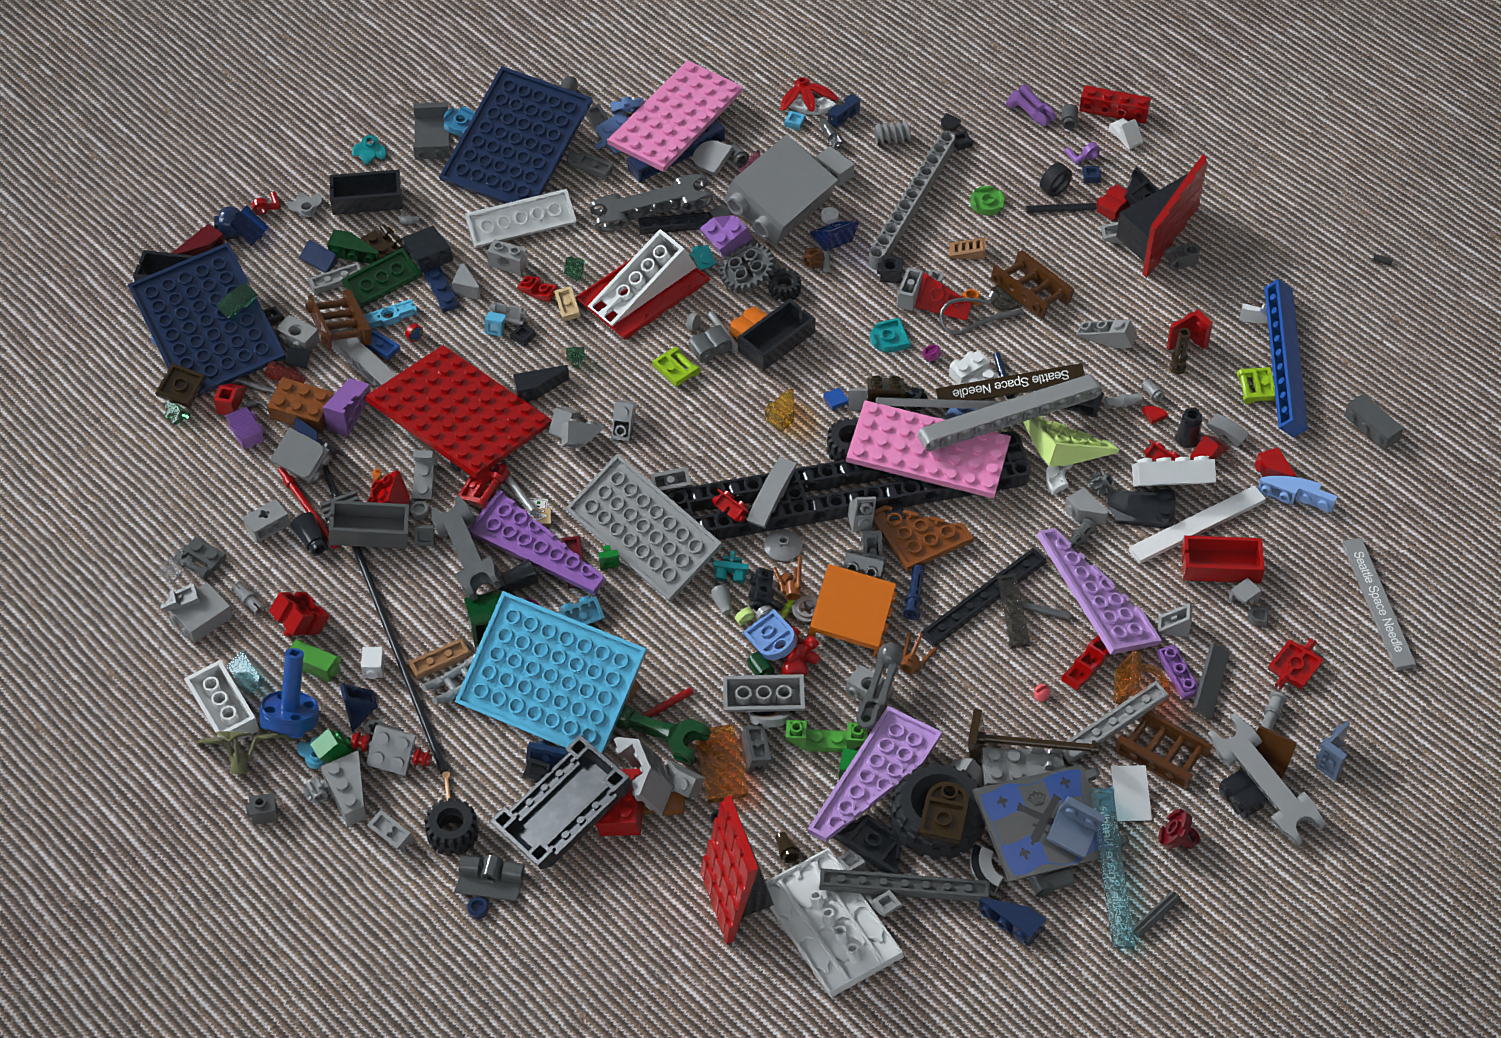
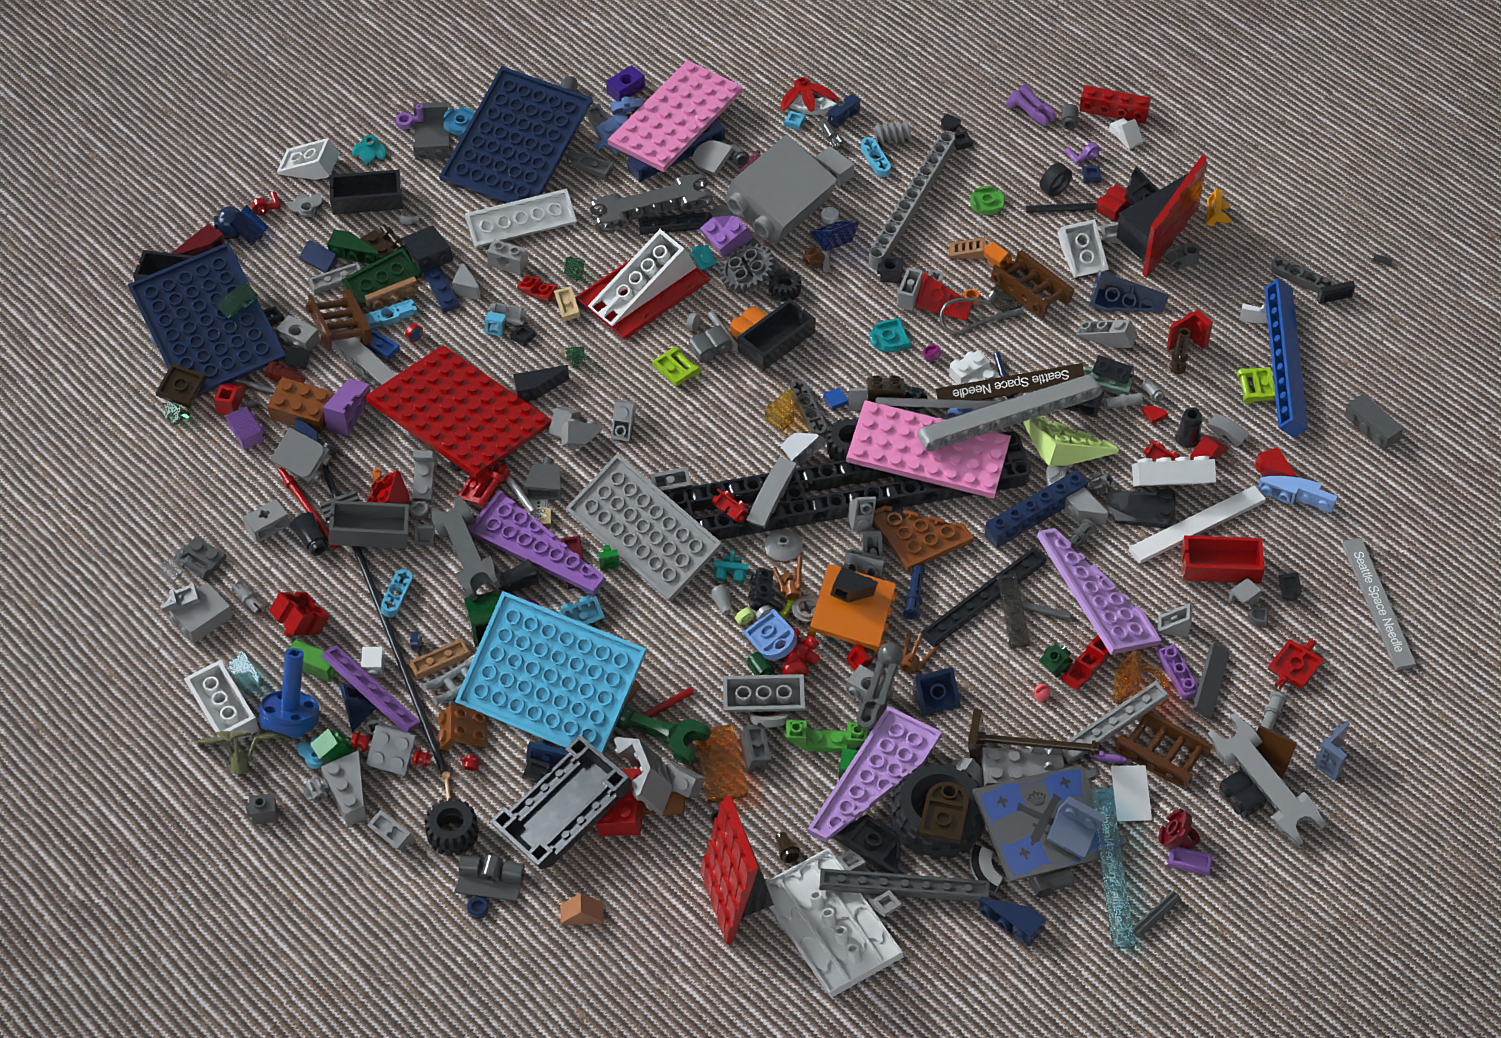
(310, 160): none -> white slope
(371, 689): none -> medium lavender tile
(391, 294): none -> medium nougat tile
(397, 600): none -> medium azure beam
(406, 120): none -> medium lavender plate
(416, 641): none -> dark blue tile
(462, 726): none -> dark orange bracket
(471, 762): none -> red plate
(544, 481): none -> dark grey torso
(581, 910): none -> nougat slope
(625, 83): none -> dark purple brick
(802, 446): none -> slope
(808, 409): none -> dark grey beam
(852, 586): none -> black slope
(859, 656): none -> red tile
(869, 142): none -> medium azure beam
(936, 691): none -> dark blue slope
(998, 256): none -> orange brick
(1033, 510): none -> dark blue brick
(1056, 659): none -> dark green brick
(1083, 248): none -> white slope
(1108, 758): none -> medium lavender piece
(1110, 385): none -> sand green hinge
(1113, 369): none -> black bracket
(1119, 294): none -> dark blue wedge
(1190, 860): none -> medium lavender tile
(1215, 205): none -> light orange tile
(1290, 586): none -> black plate
(1300, 279): none -> dark grey beam
(1336, 292): none -> black tile

